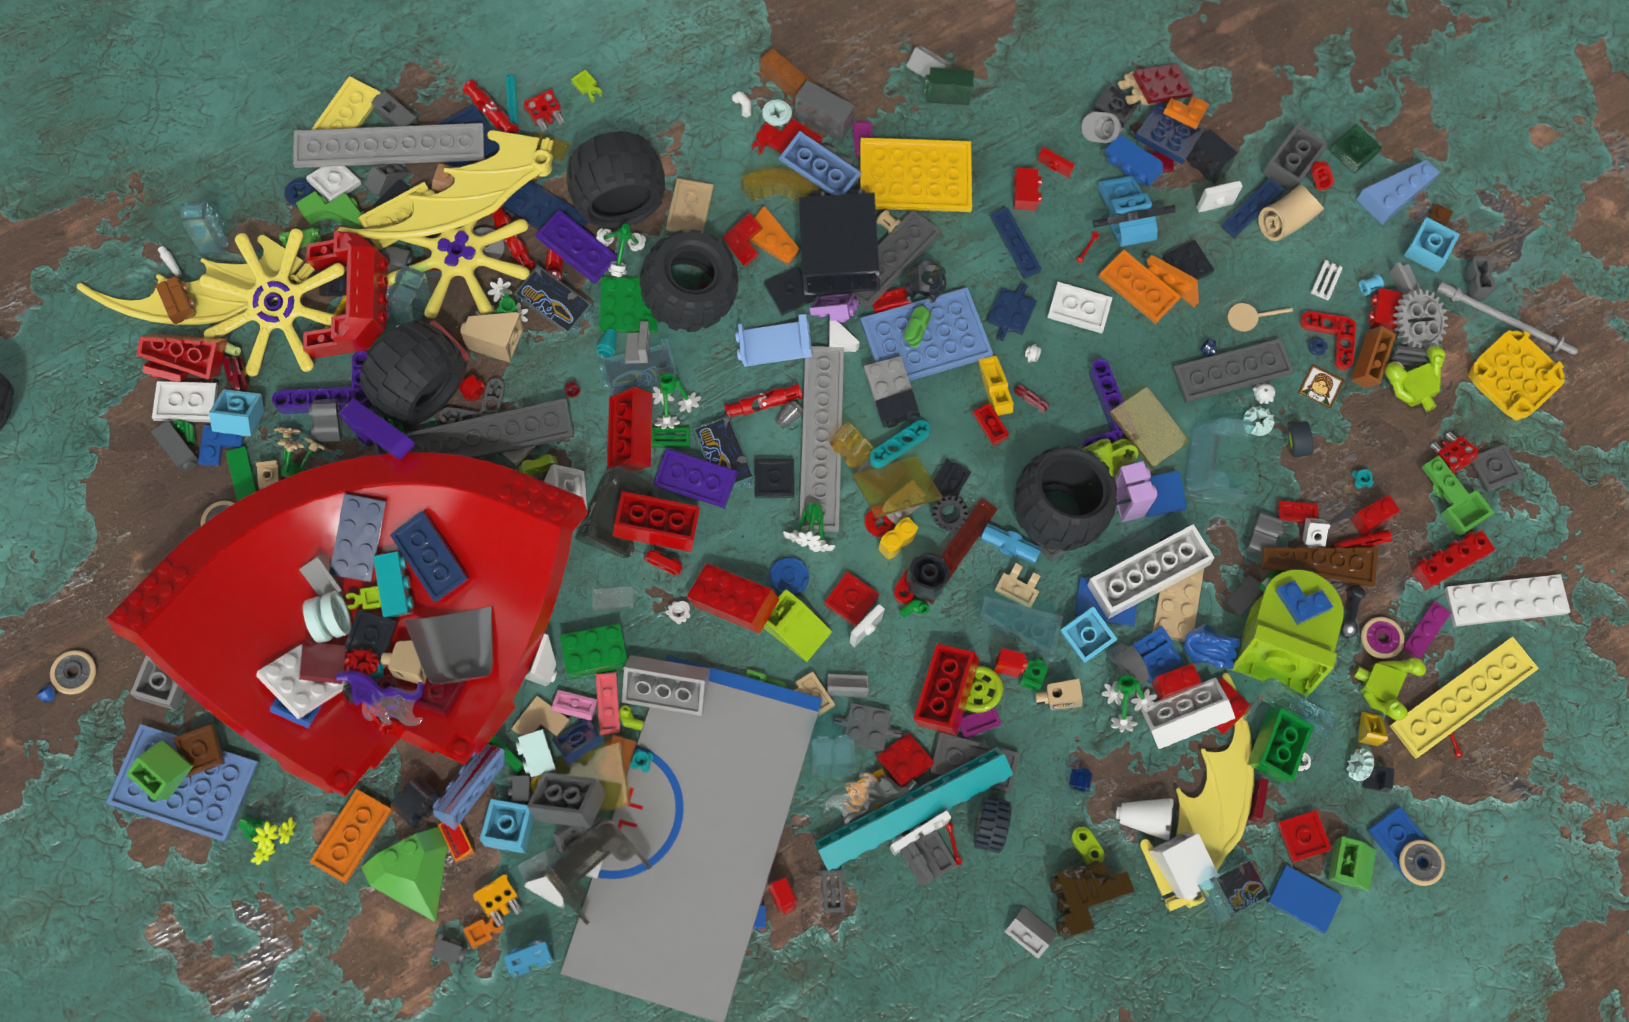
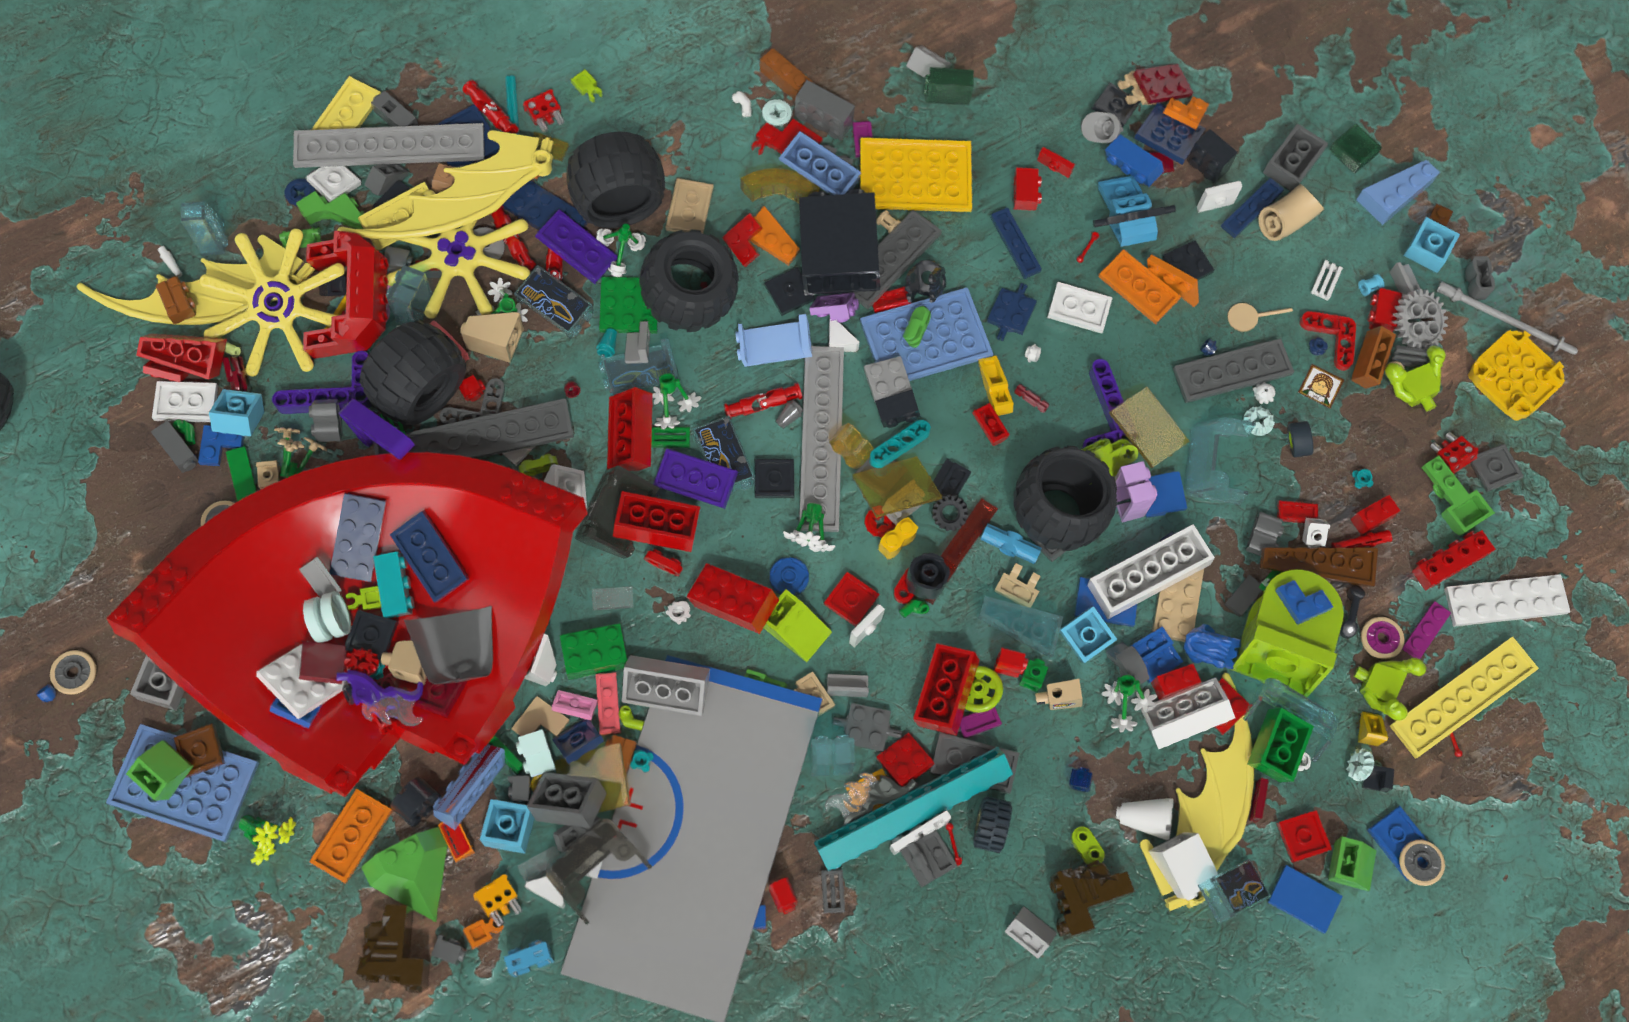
(388, 952): none -> dark brown brick
(1322, 175): red plate -> none

